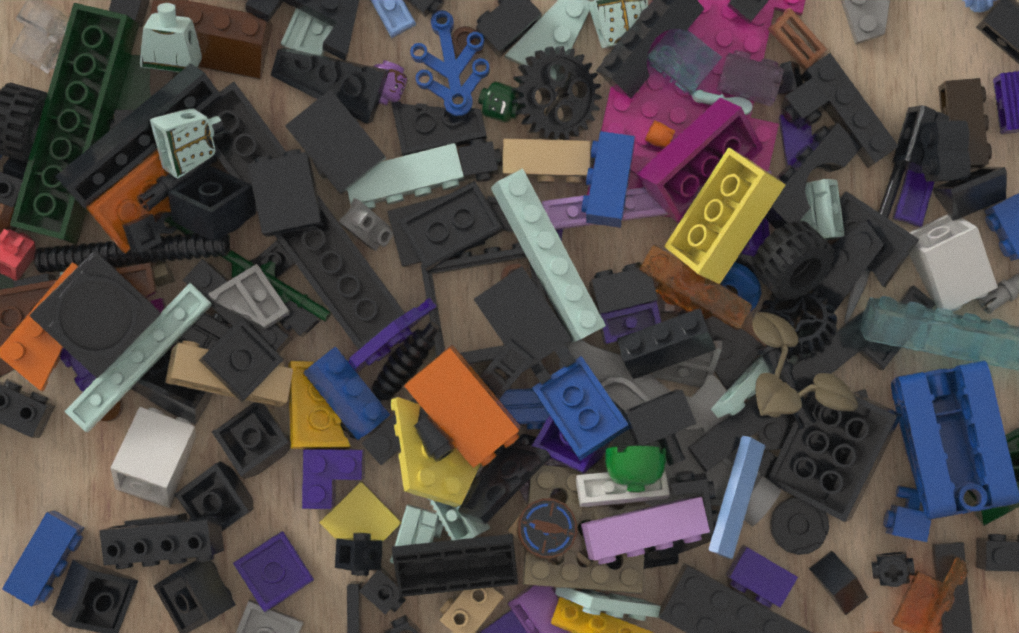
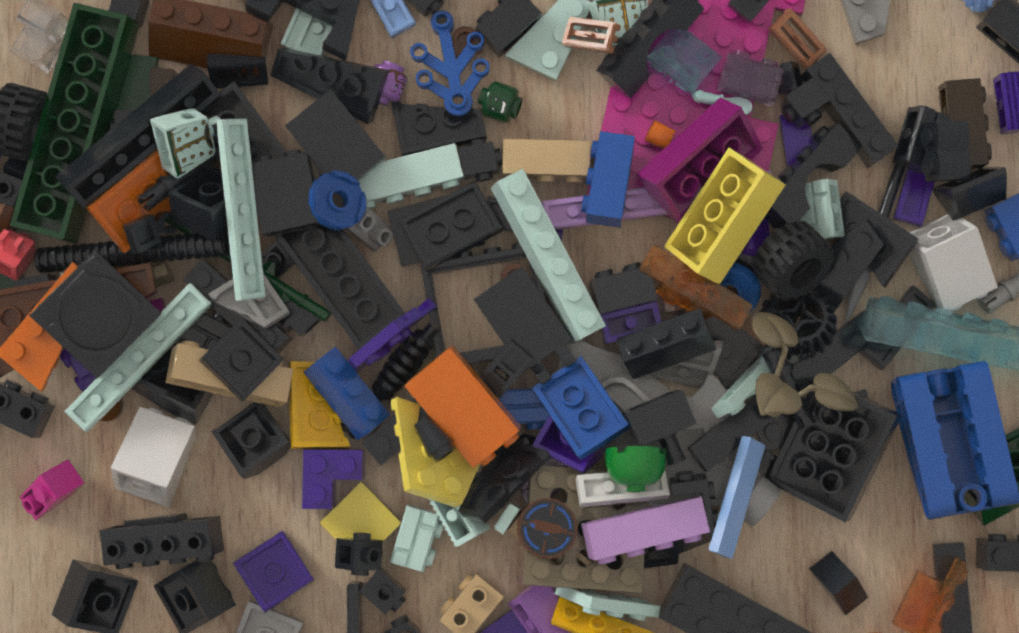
(44, 559): blue brick -> none
(51, 489): none -> dark pink slope
(169, 41): light aqua torso -> none
(215, 494): black slope -> none
(226, 62): none -> black slope
(240, 209): none -> light aqua tile
(322, 204): none -> blue tile
(455, 565): black piece -> none
(507, 517): none -> light aqua tile
(575, 109): black gear -> none
(608, 38): none -> nougat tile
(760, 576): dark purple brick -> none
(798, 526): black tile -> none
(893, 569): black connector -> none
(907, 520): blue brick -> none

